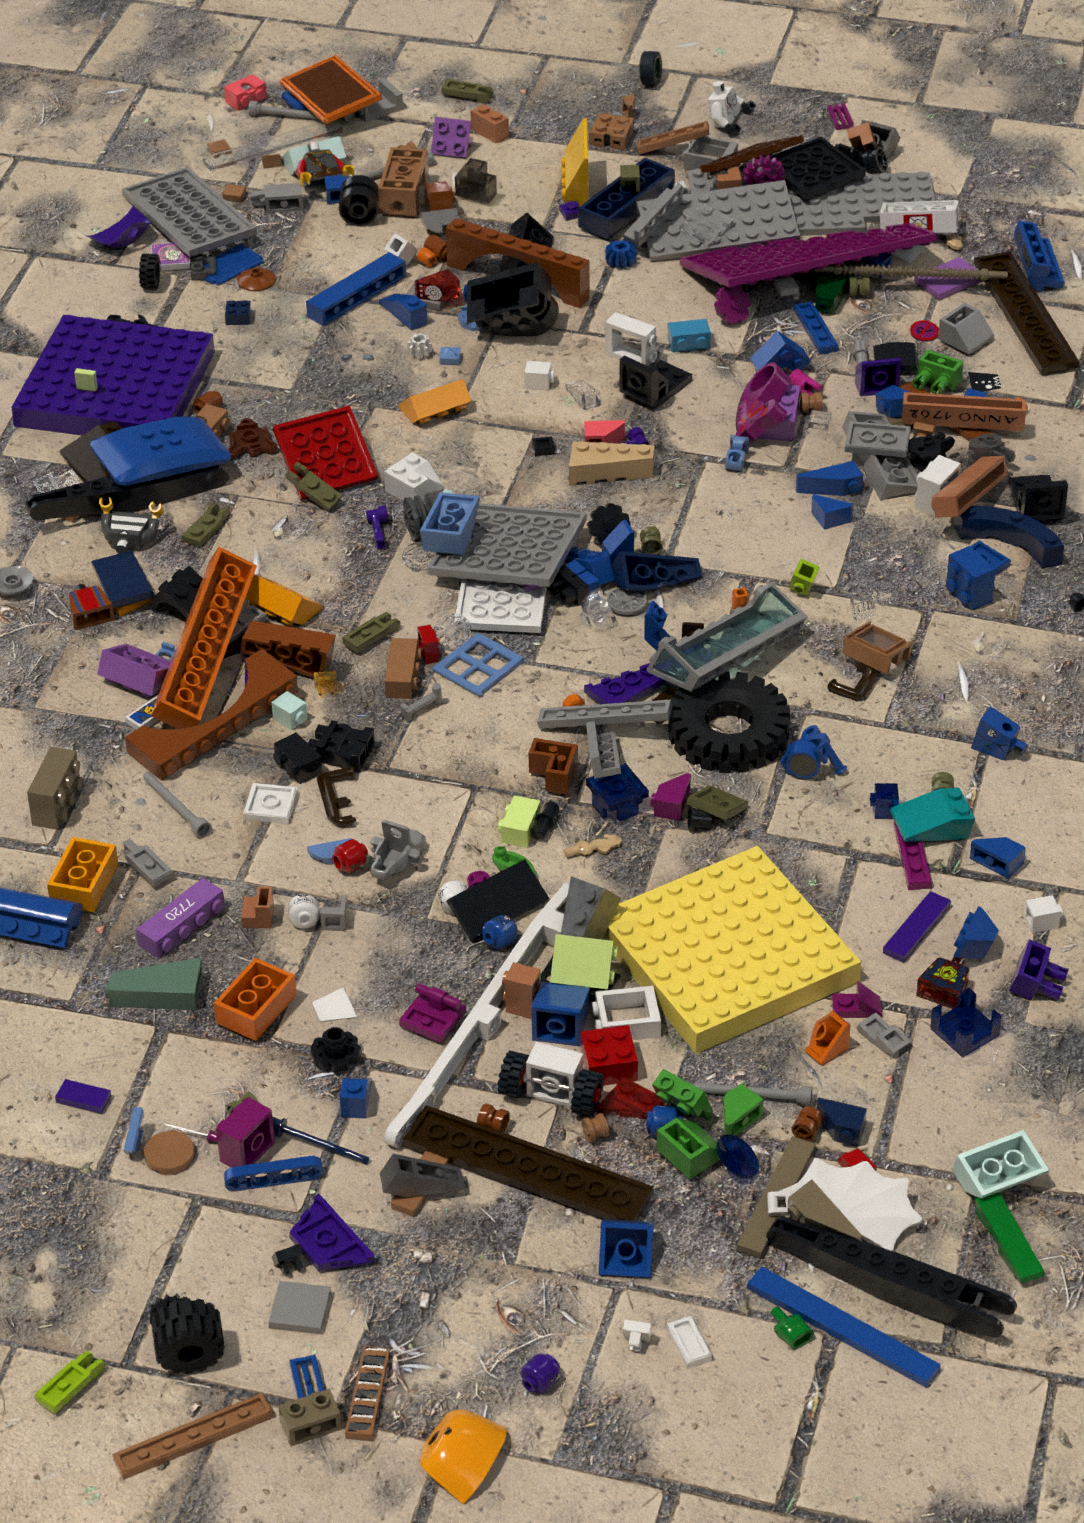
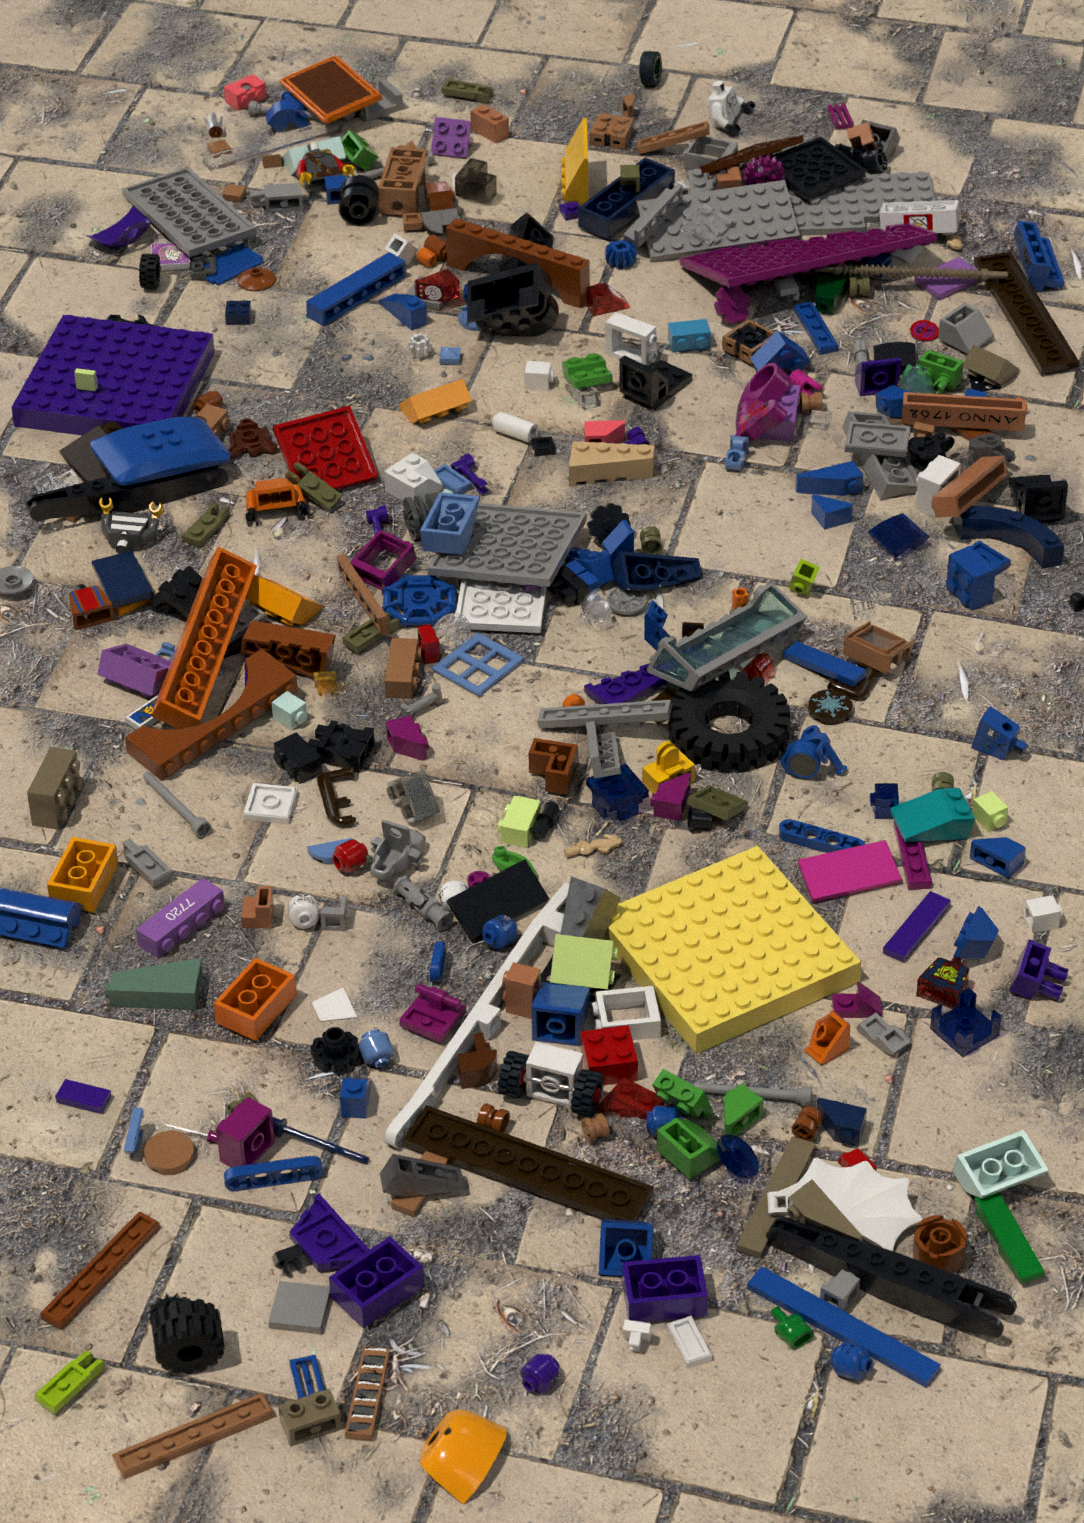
(99, 1270): none -> dark orange tile
(215, 128): none -> piece
(272, 495): none -> orange torso
(285, 112): none -> blue brick
(357, 150): none -> bright green brick
(363, 594): none -> medium nougat tile
(375, 576): none -> magenta window
(376, 1048): none -> medium blue head
(376, 1282): none -> dark purple brick
(406, 738): none -> magenta slope
(411, 221): none -> medium nougat plate
(415, 795): none -> clear smoke brick
(419, 587): none -> blue plate
(423, 903): none -> light grey piece
(437, 961): none -> blue tile
(453, 480): none -> medium blue tile
(465, 466): none -> dark purple brick
(478, 1066): none -> reddish brown brick
(515, 427): none -> white brick
(586, 371): none -> bright green plate
(605, 299): none -> clear red slope
(664, 1288): none -> dark purple brick
(668, 765): none -> yellow brick
(745, 340): none -> piece
(759, 666): none -> clear red brick
(822, 836): none -> blue beam
(825, 663): none -> blue tile
(830, 706): none -> dark brown tile
(841, 1290): none -> light grey brick
(849, 871): none -> dark pink tile
(851, 1361): none -> blue head
(898, 535): none -> clear blue slope
(916, 380): none -> clear light blue slope
(940, 1243): none -> dark orange brick
(989, 365): none -> dark tan slope
(990, 811): none -> yellowish green brick

